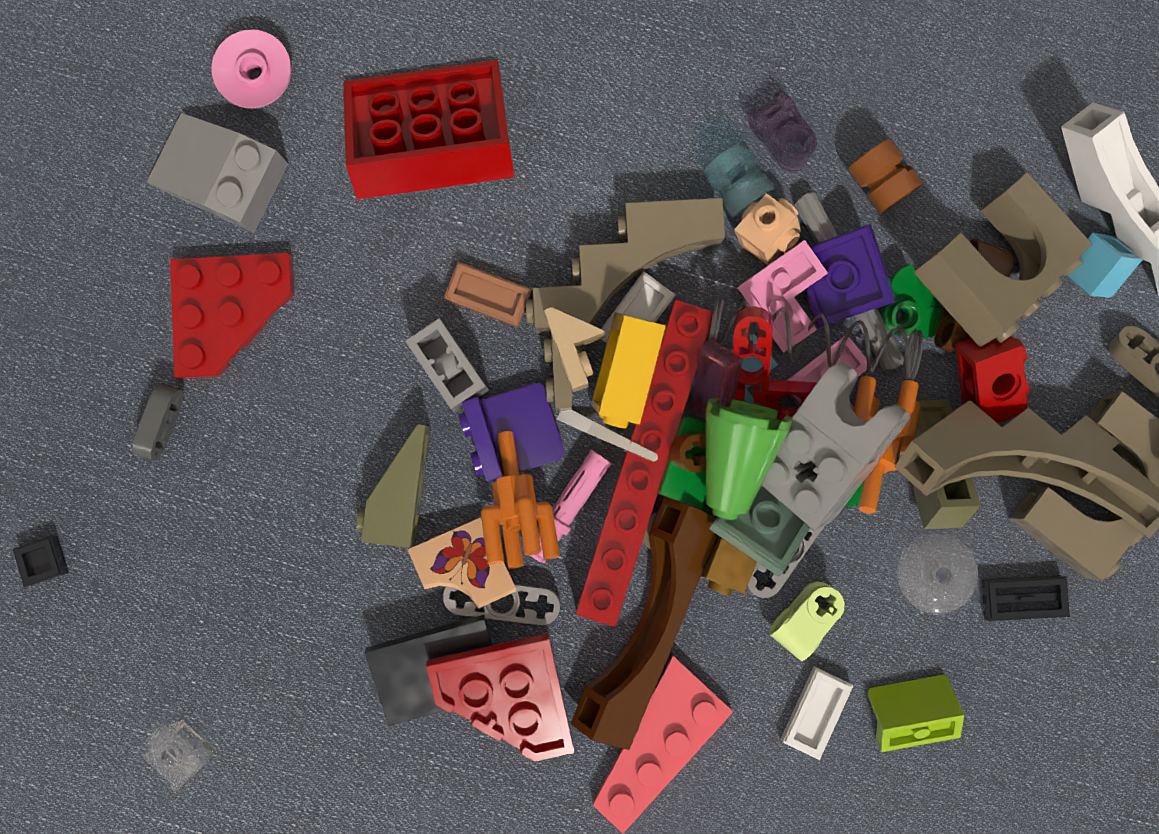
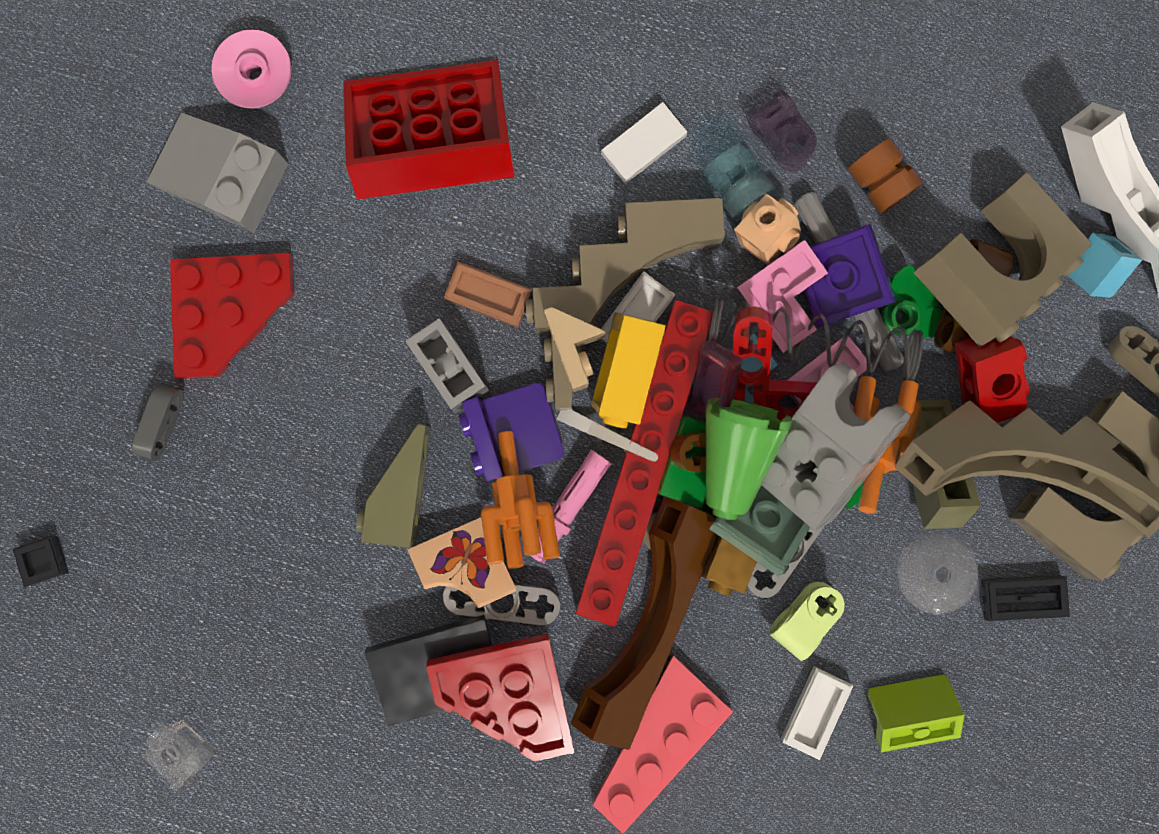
(644, 143): none -> white tile

